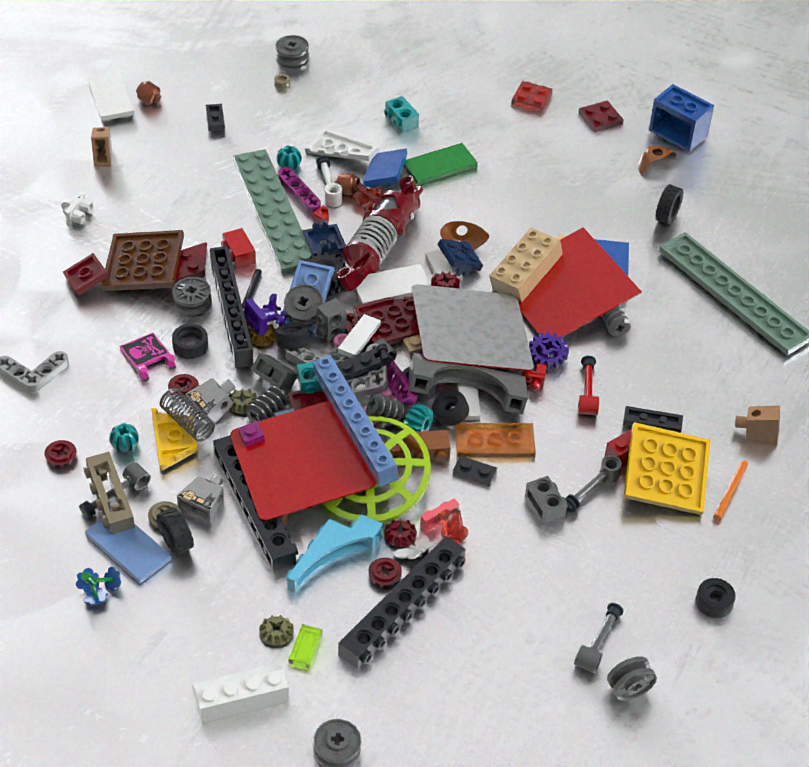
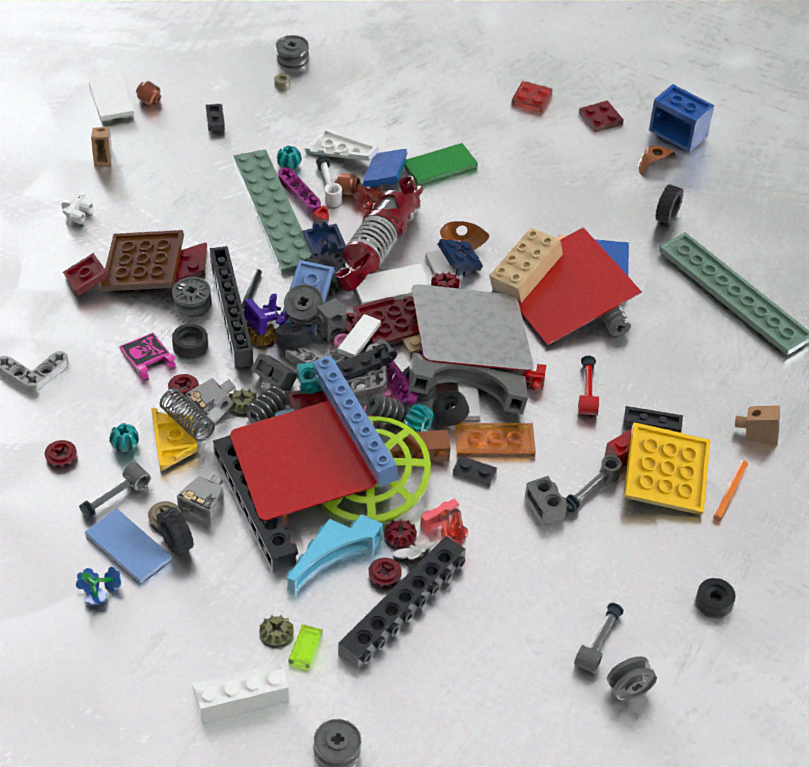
(96, 470): dark tan brick -> none
(240, 248): red brick -> none
(251, 433): magenta plate -> none
(401, 114): teal brick -> none
(549, 350): dark purple gear -> none

